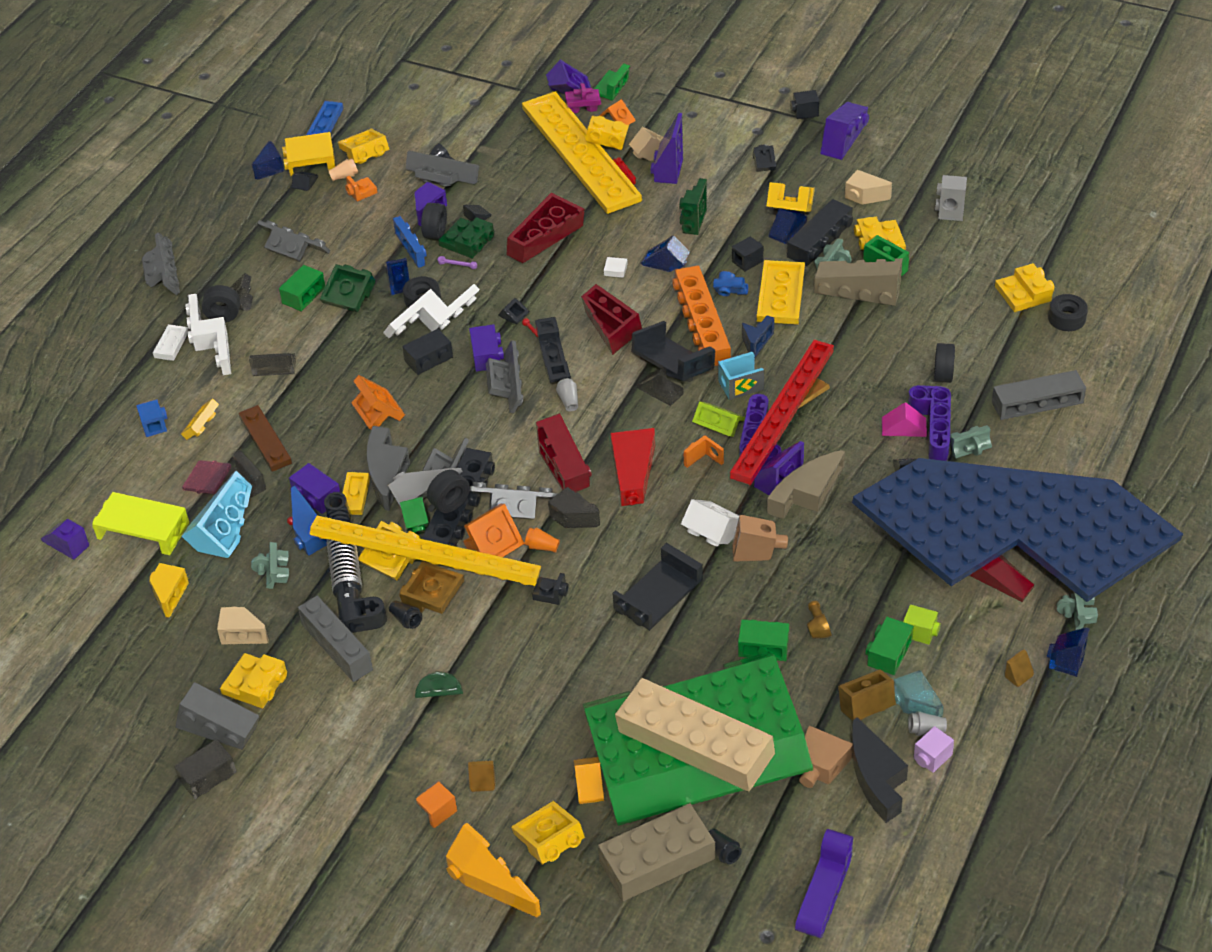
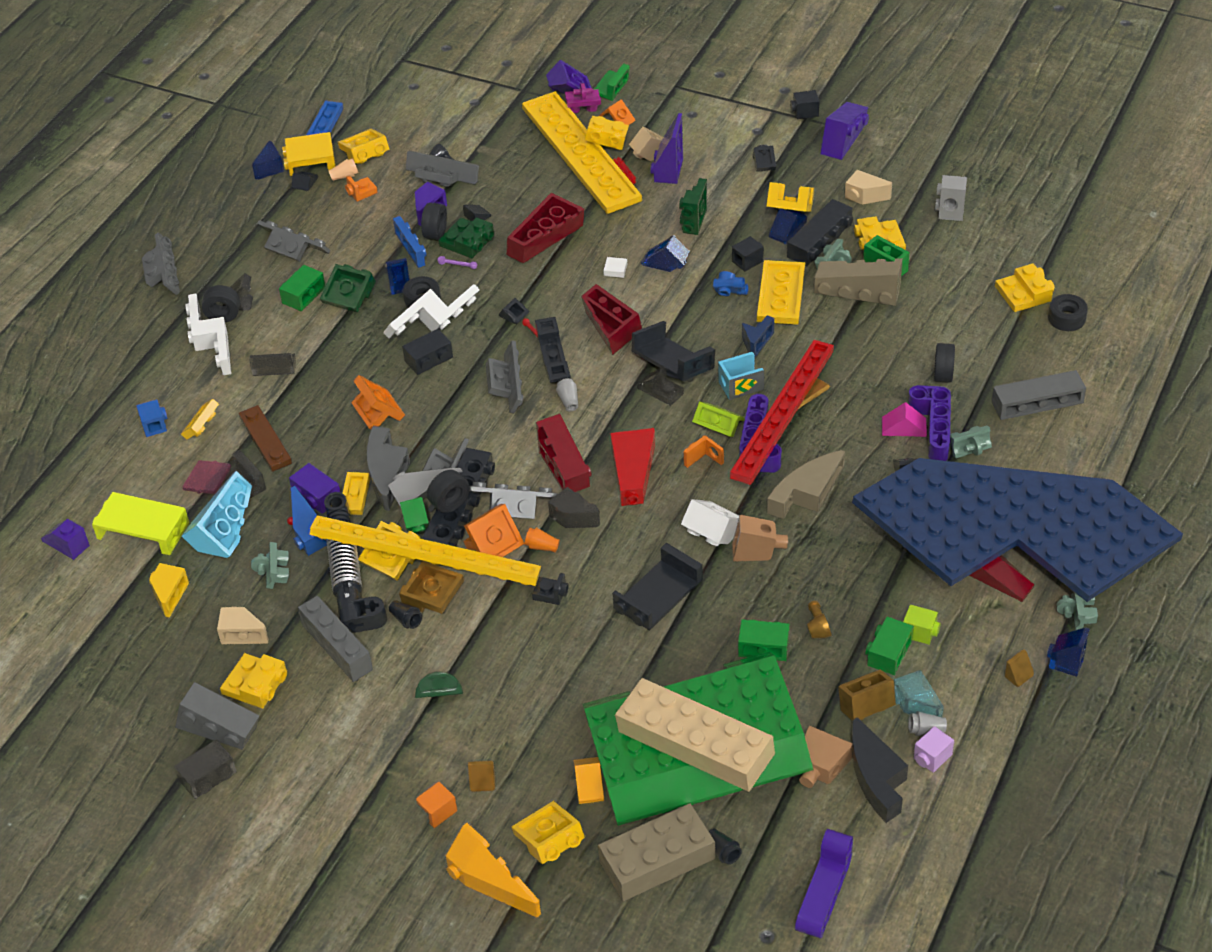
(170, 342): white plate -> none
(485, 345): dark purple brick -> none
(700, 312): orange brick -> none
(779, 467): dark purple slope -> none

